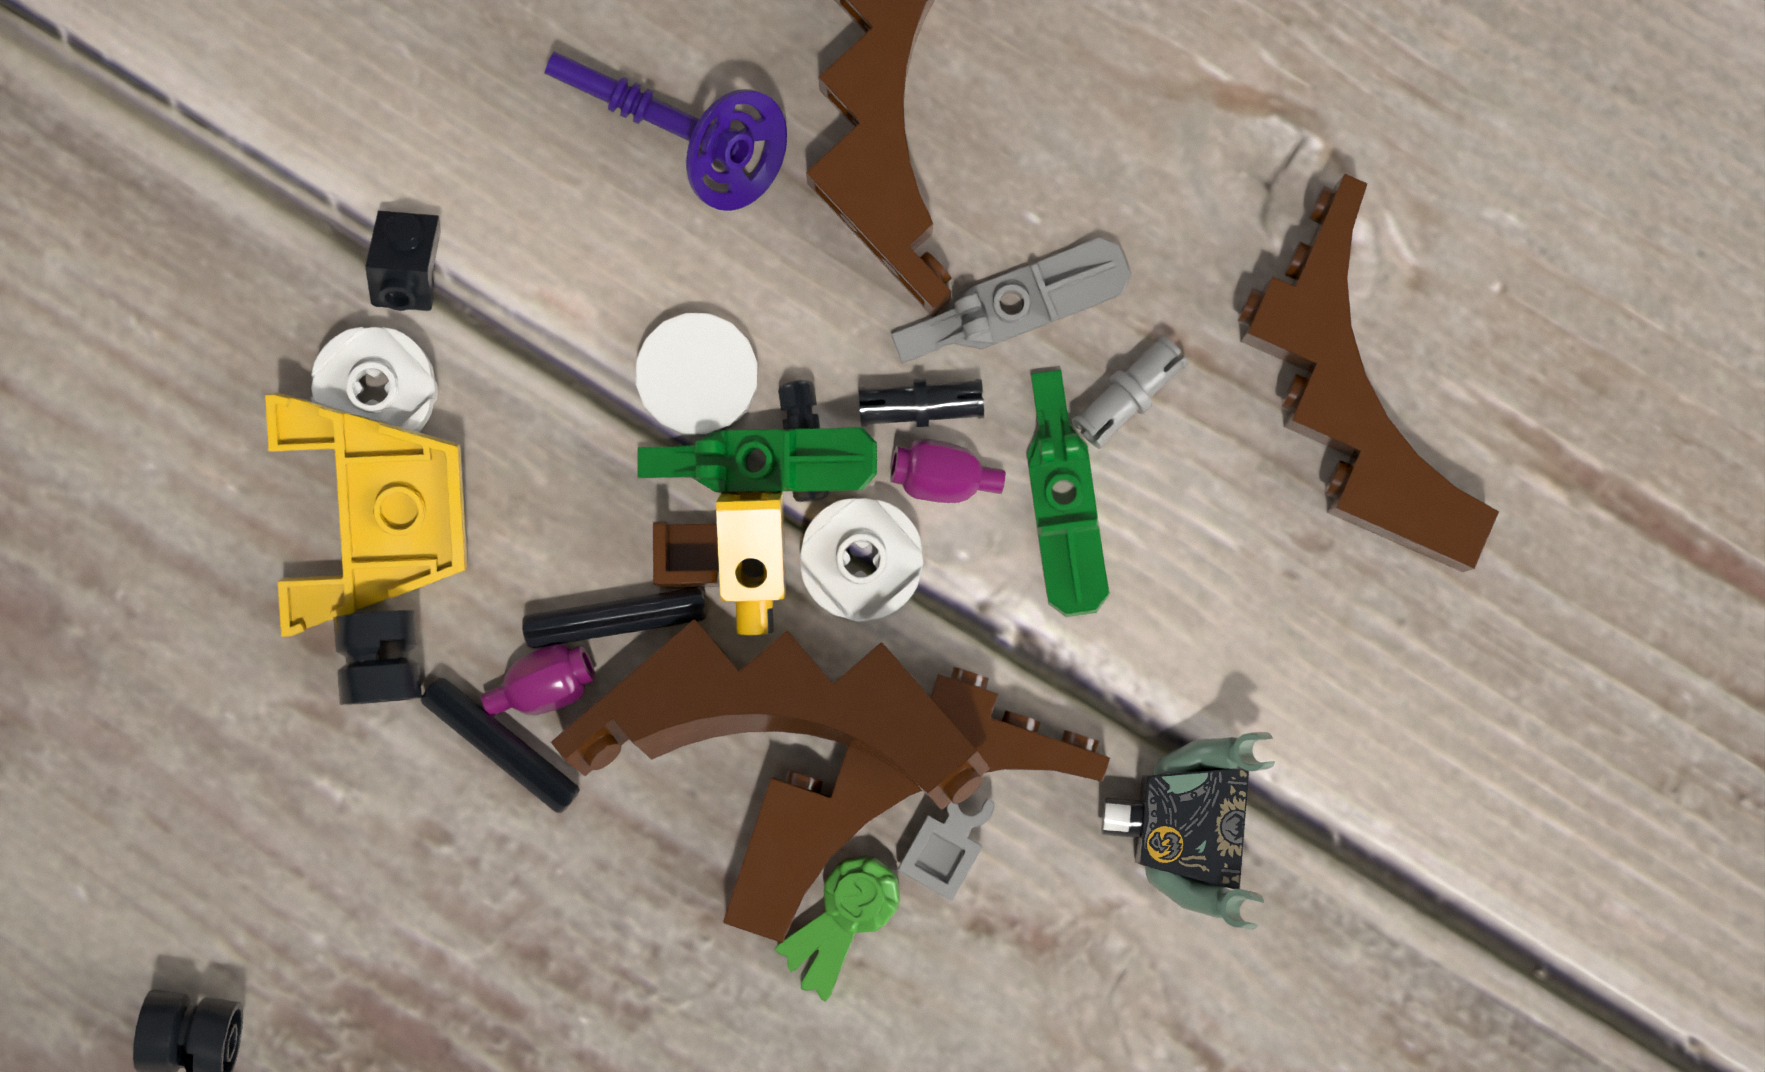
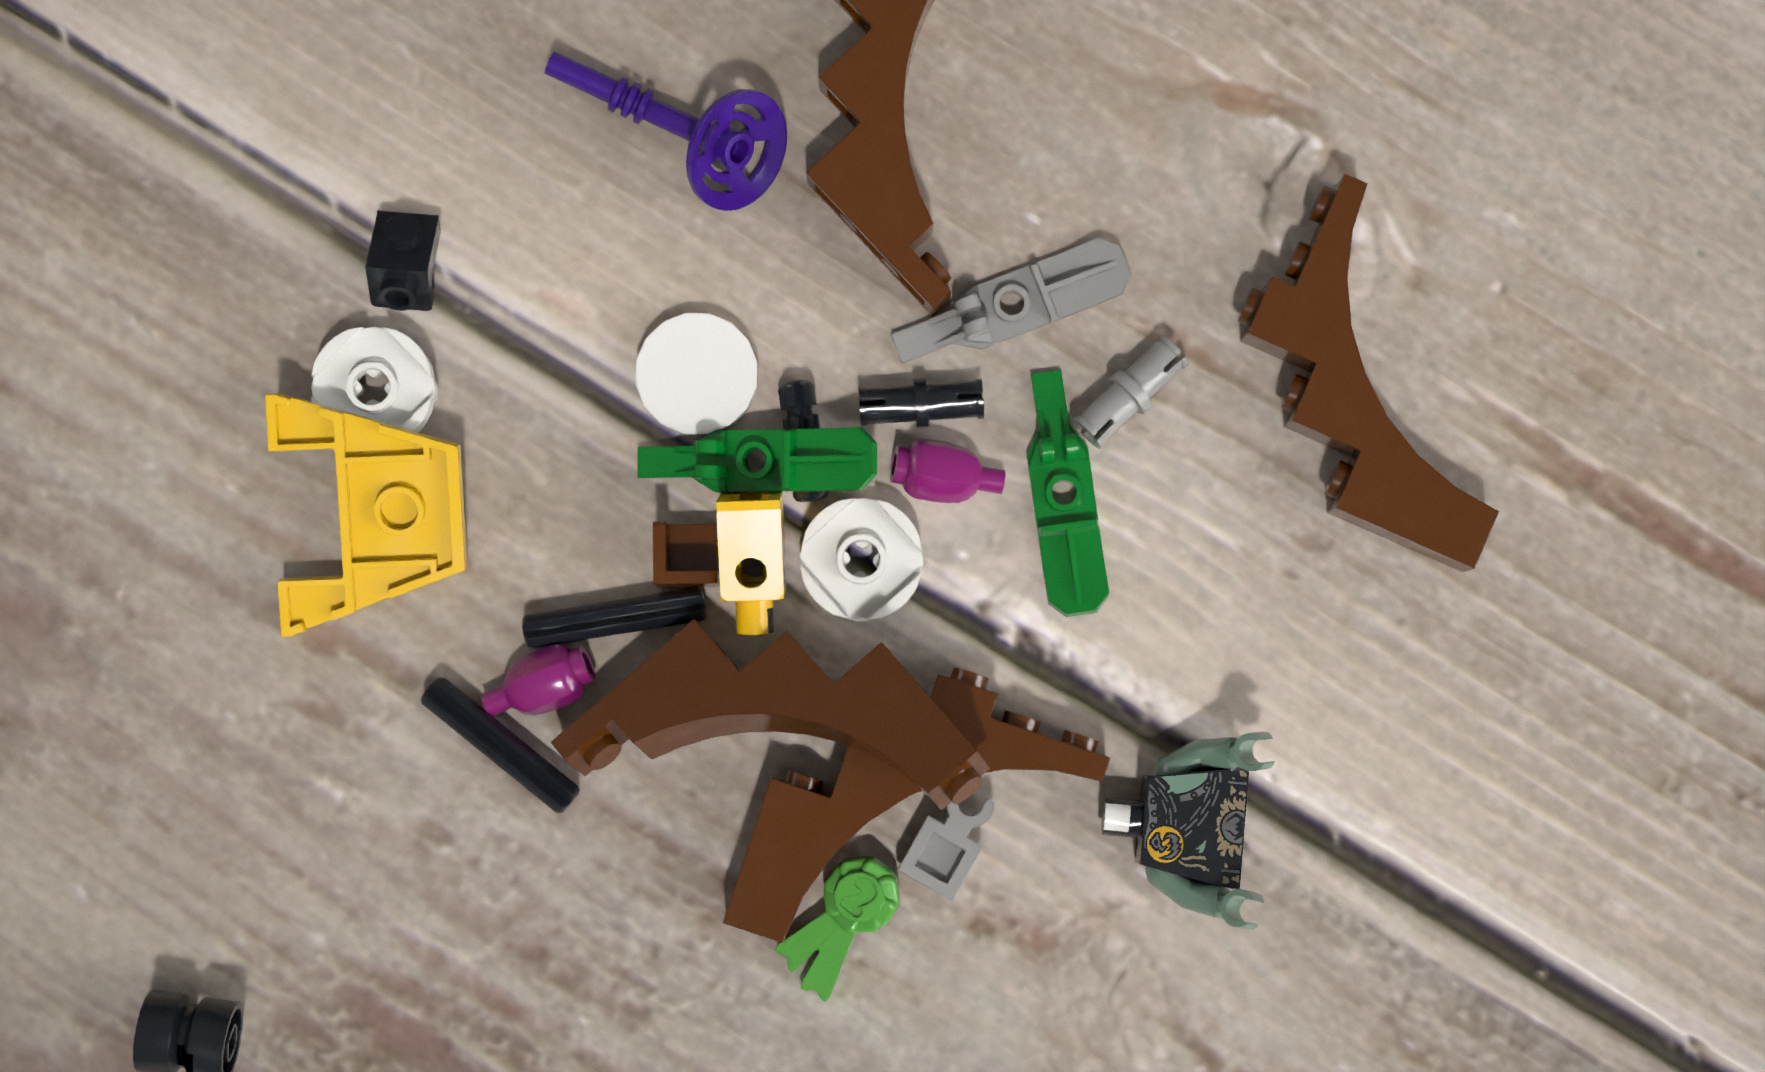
(373, 680): black wheel -> none

